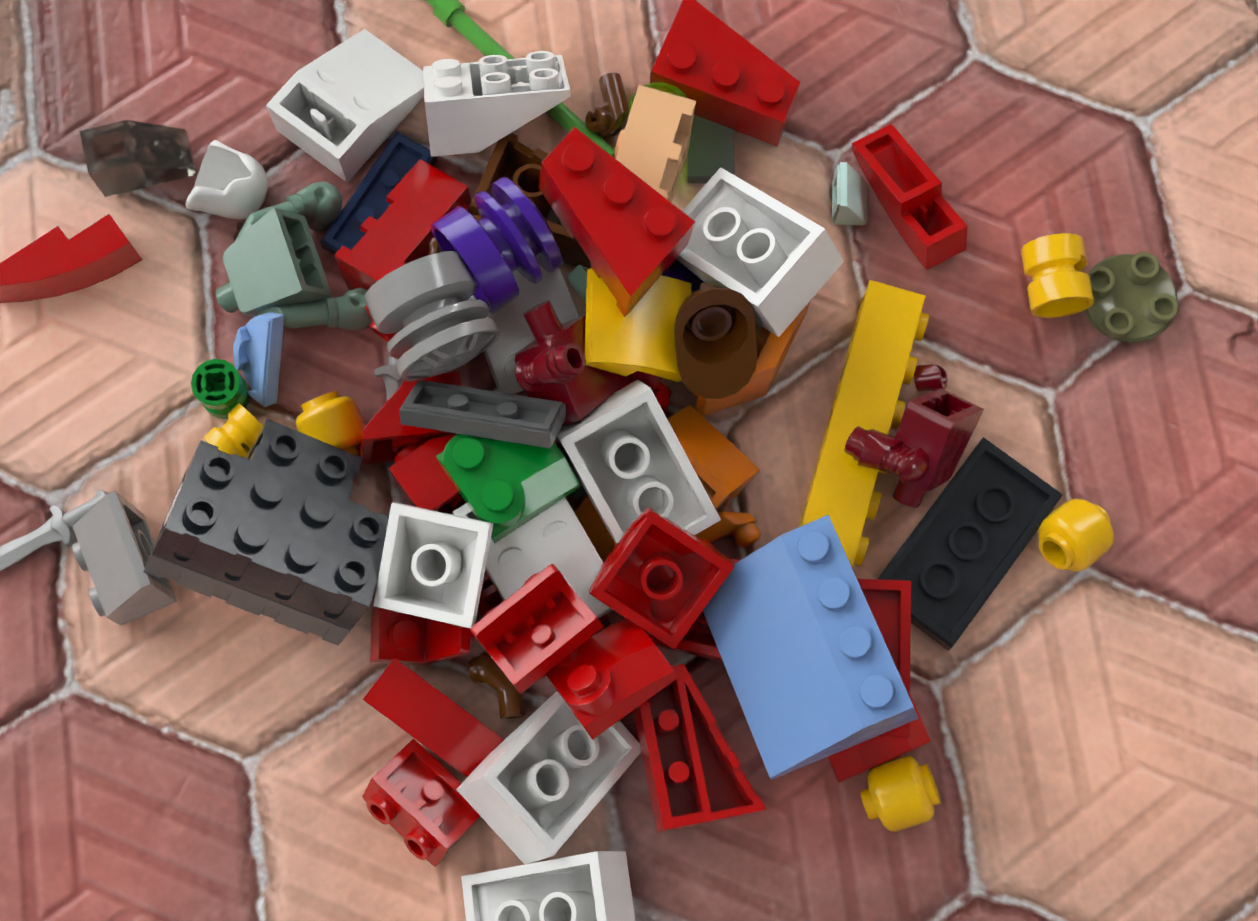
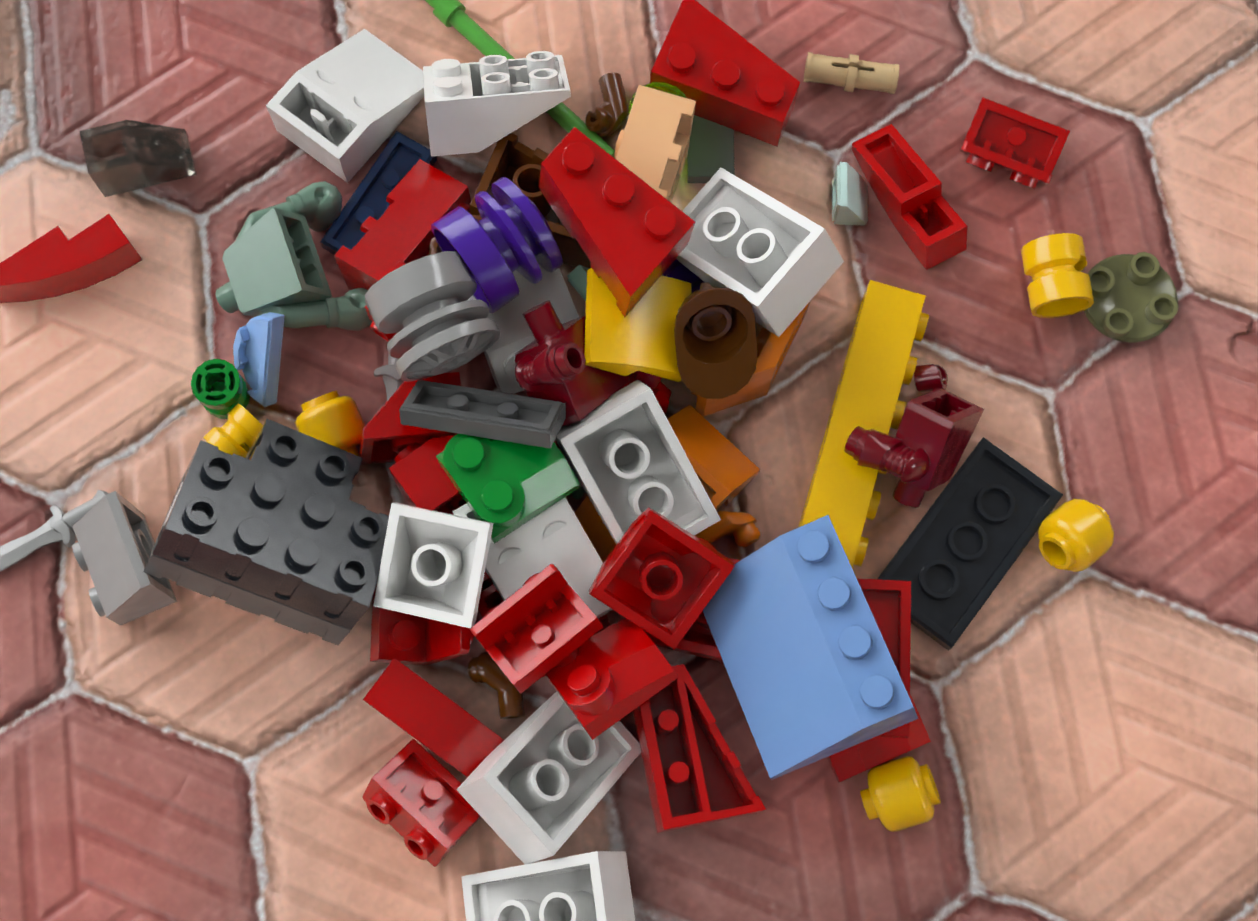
(228, 183): white hair -> none
(851, 73): none -> tan pin
(1013, 142): none -> red bracket

